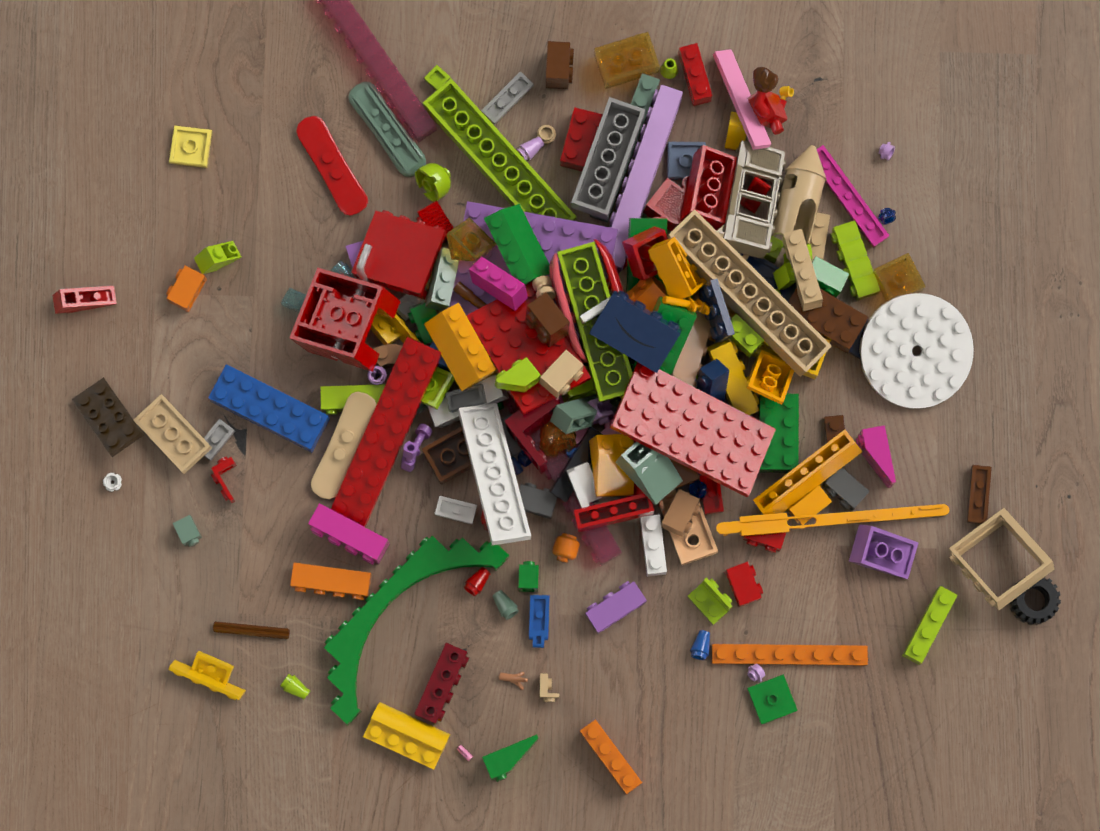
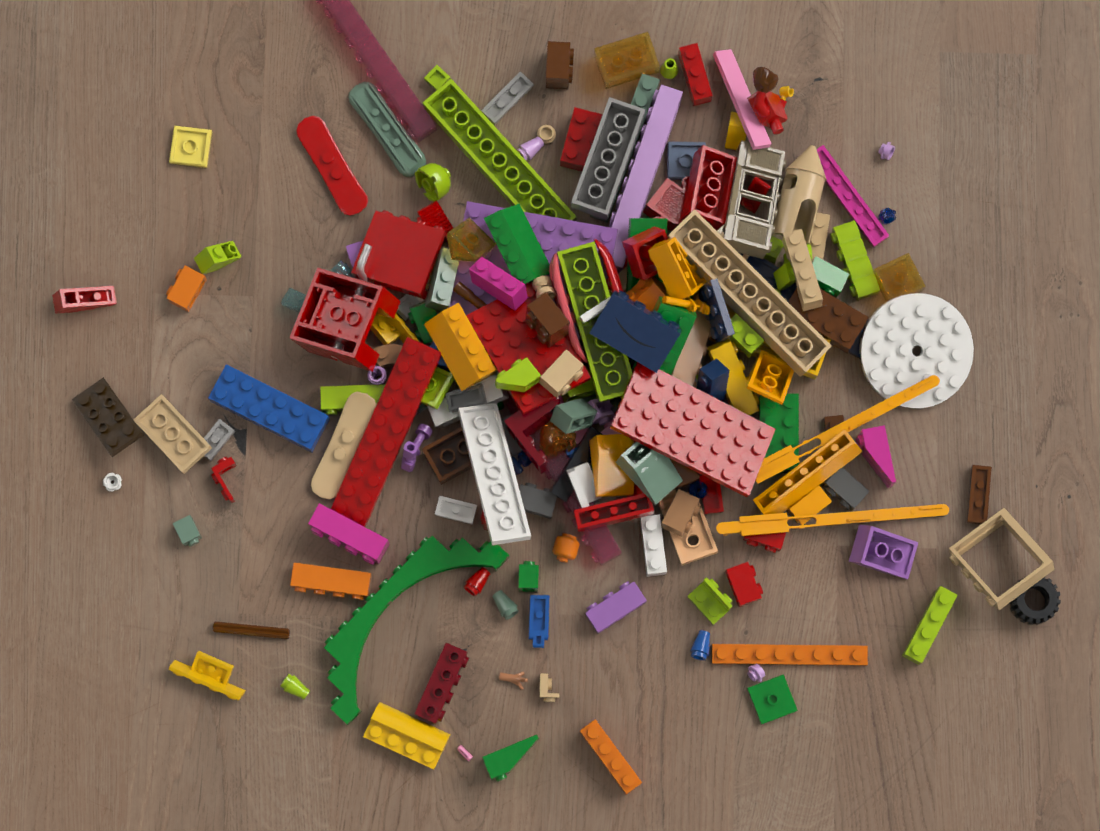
(786, 458): none -> light orange piece

